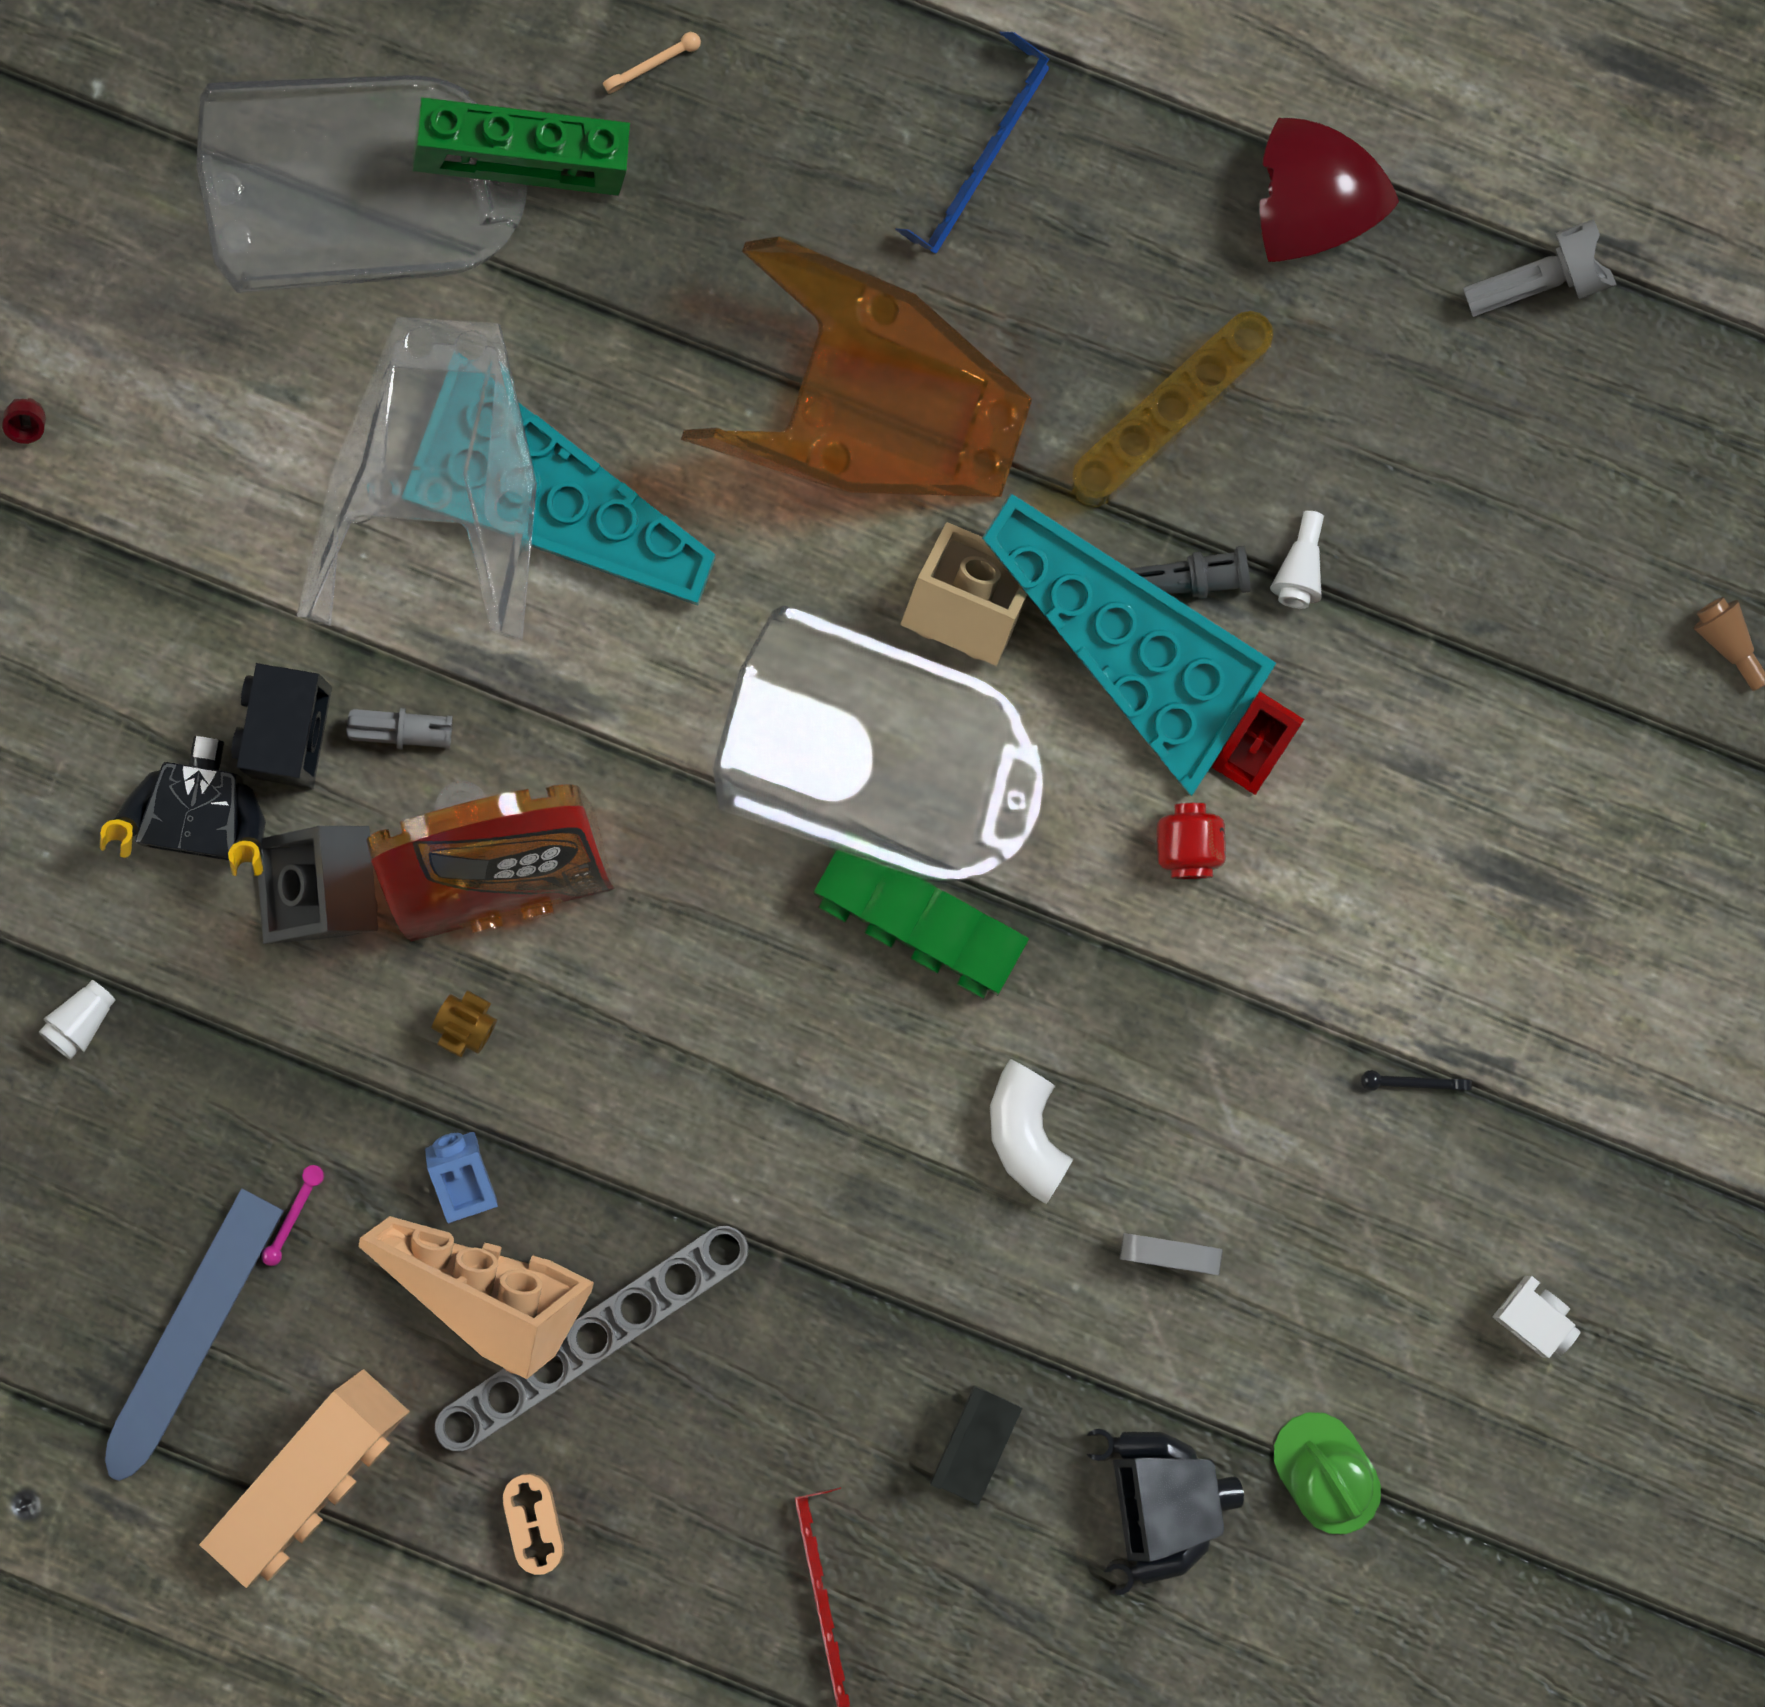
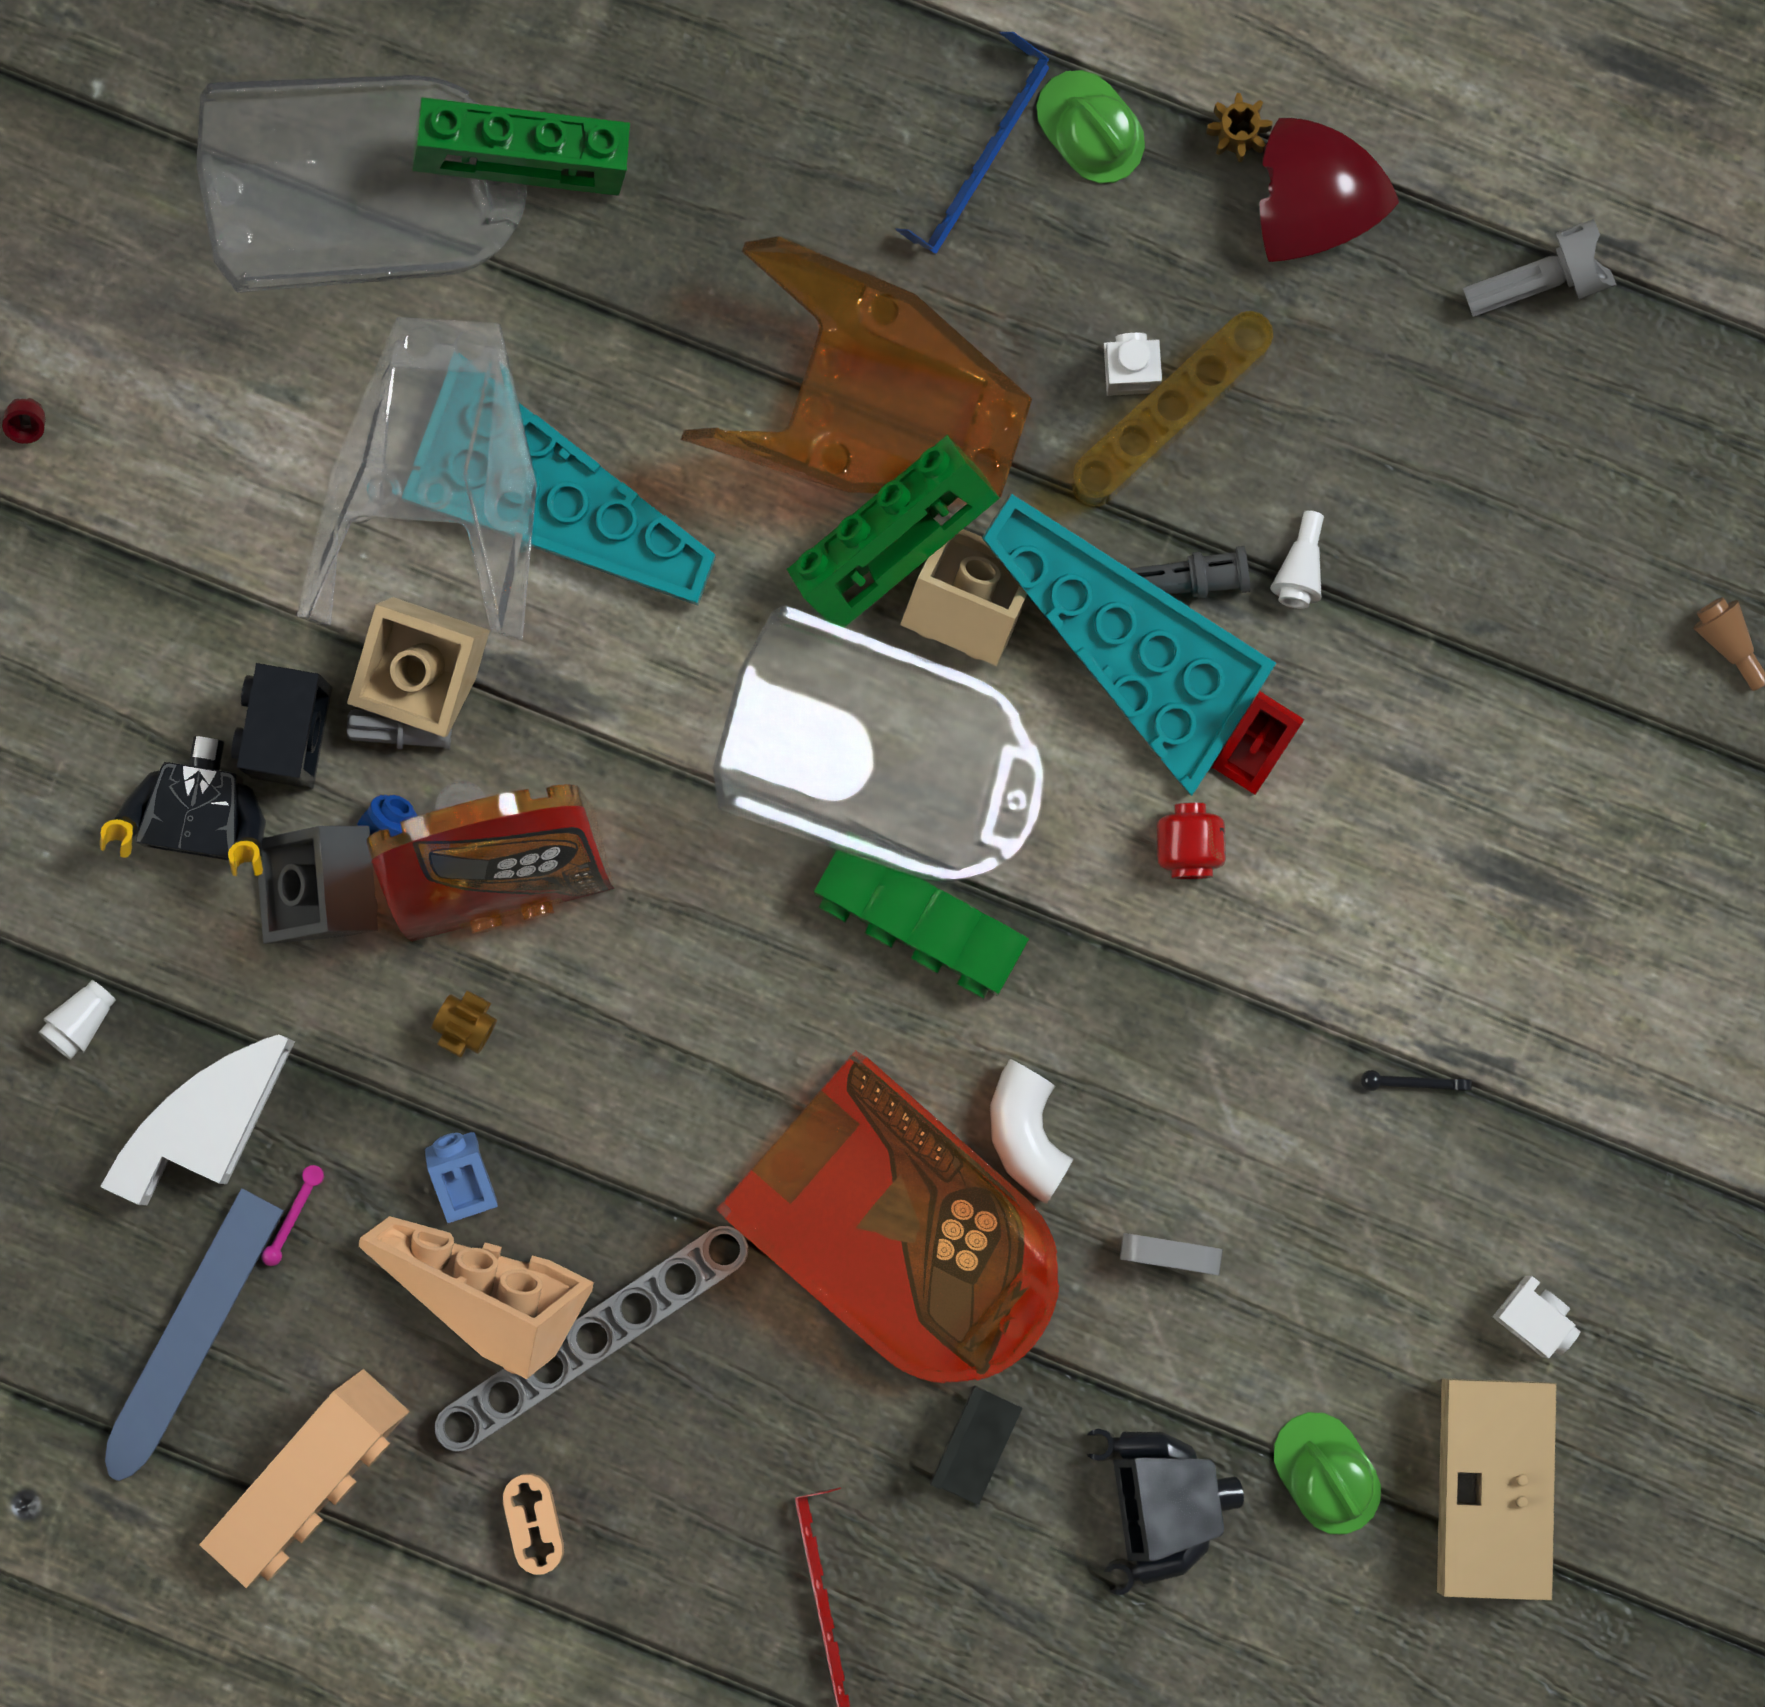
(201, 1122): none -> white slope
(387, 813): none -> blue plate
(417, 665): none -> tan slope
(689, 42): light nougat hinge -> none
(892, 532): none -> green brick
(901, 1230): none -> clear orange windscreen
(1090, 126): none -> bright green piece
(1132, 365): none -> white brick
(1236, 114): none -> pearl gold gear
(1496, 1489): none -> tan brick

